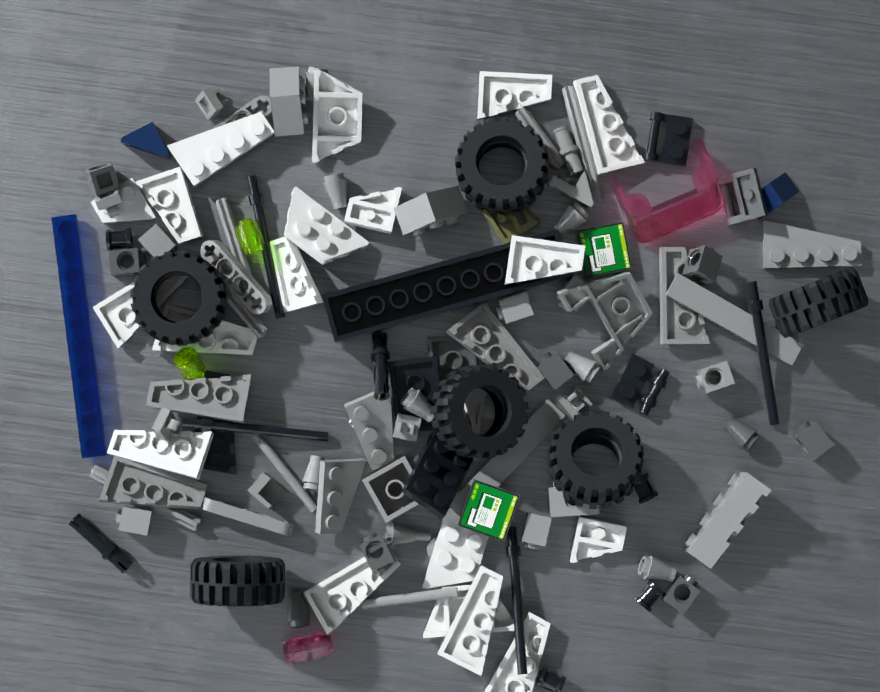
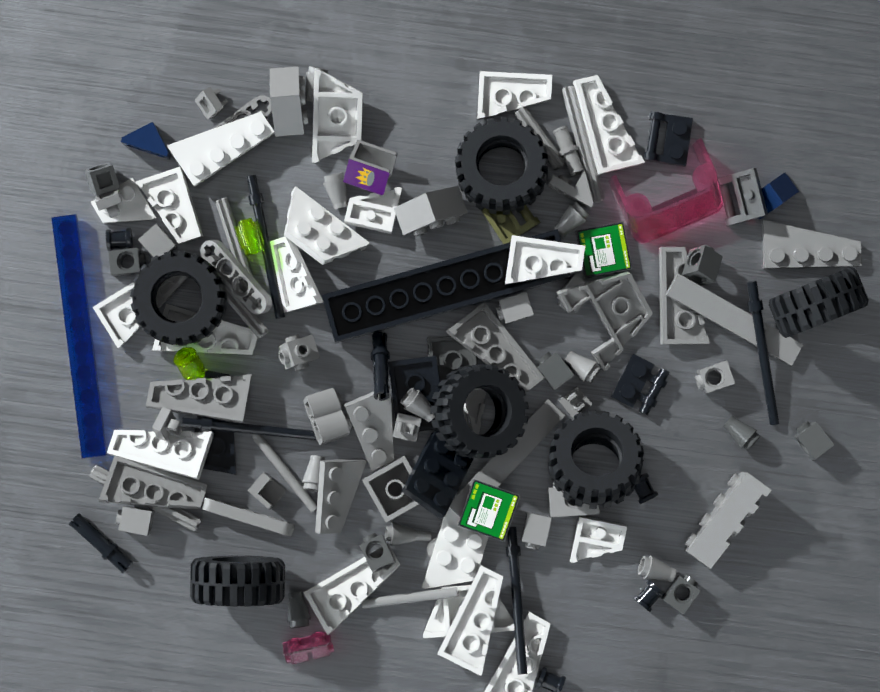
(298, 352): none -> light grey brick
(326, 416): none -> light grey brick
(370, 167): none -> piece

